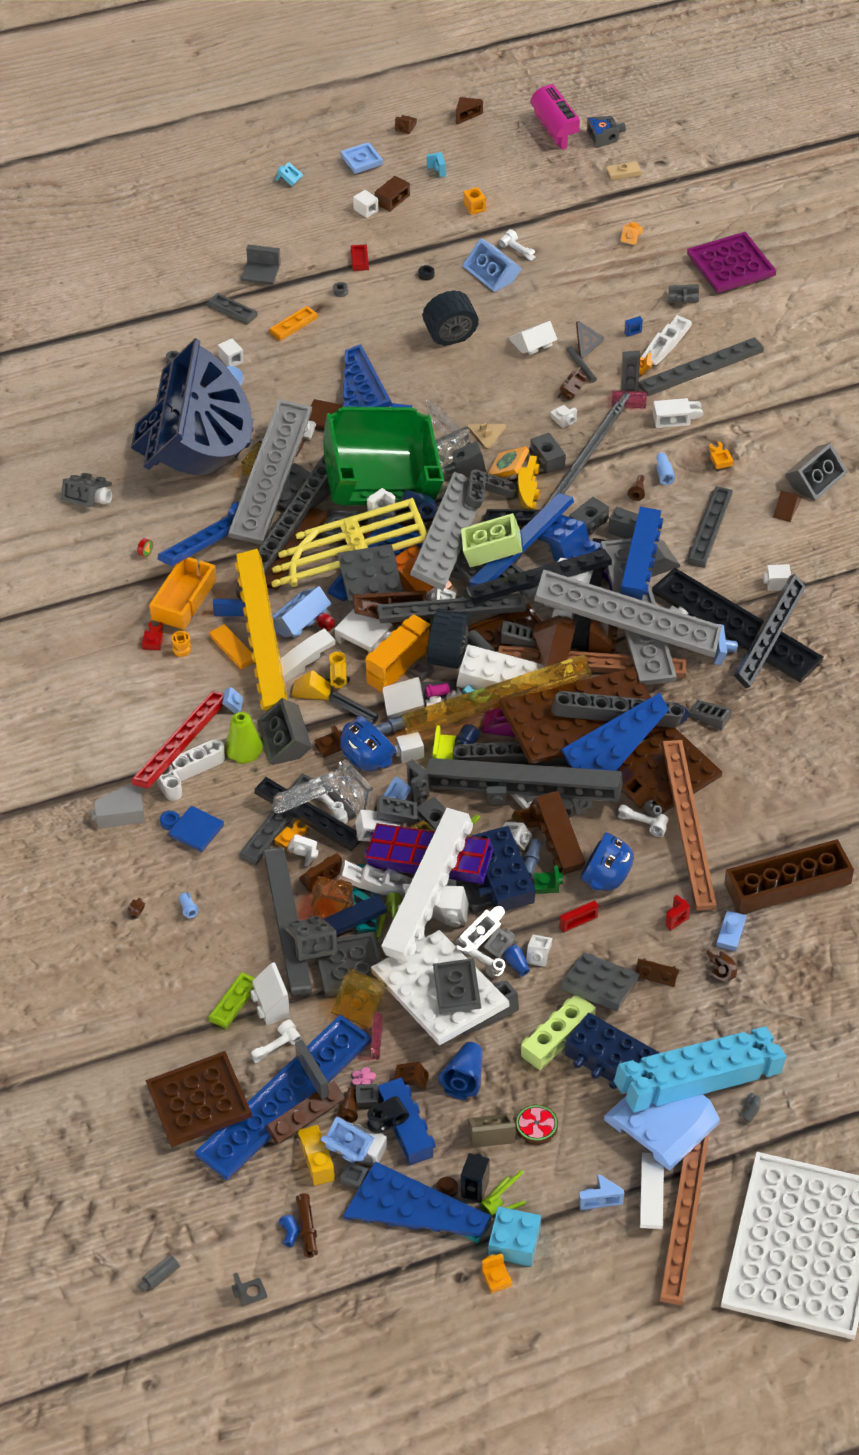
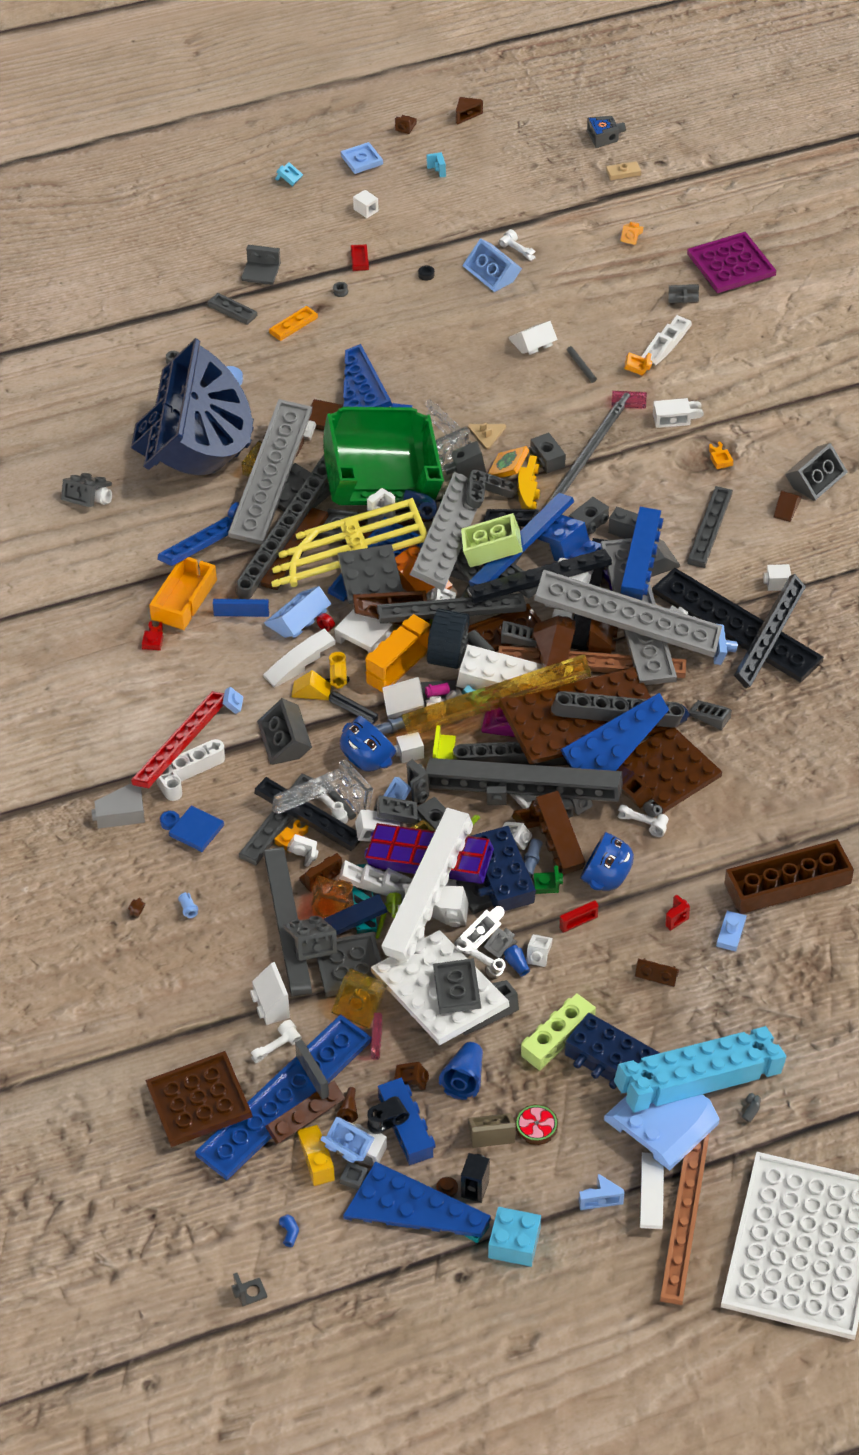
(145, 547): tile -> none
(159, 1273): dark grey cylinder -> none
(181, 643): light orange wheel -> none
(230, 353): white brick -> none
(231, 646): light orange tile -> none
(232, 1001): lime tile -> none
(243, 739): lime cone -> none
(261, 627): yellow brick -> none
(307, 1233): reddish brown pin -> none
(329, 743): reddish brown bracket -> none
(363, 1077): bright pink plant -> none
(367, 1095): dark grey plate -> none
(392, 193): reddish brown brick -> none
(420, 669): flat silver tile -> none
(450, 318): black wheel -> none
(467, 735): dark blue brick -> none
(474, 200): light orange brick -> none
(493, 1200): lime plant -> none
(495, 1273): light orange bracket -> none
(555, 114): dark pink brick -> none
(564, 416): white bracket -> none
(575, 380): reddish brown hinge -> none
(587, 339): piece -> none
(600, 981): dark grey plate -> none
(630, 371): dark grey tile -> none
(633, 326): blue tile -> none
(636, 491): reddish brown cone -> none
(664, 469): light blue hinge -> none
(689, 825): nougat plate -> none
(701, 366): dark grey plate -> none
(726, 967): reddish brown piece -> none

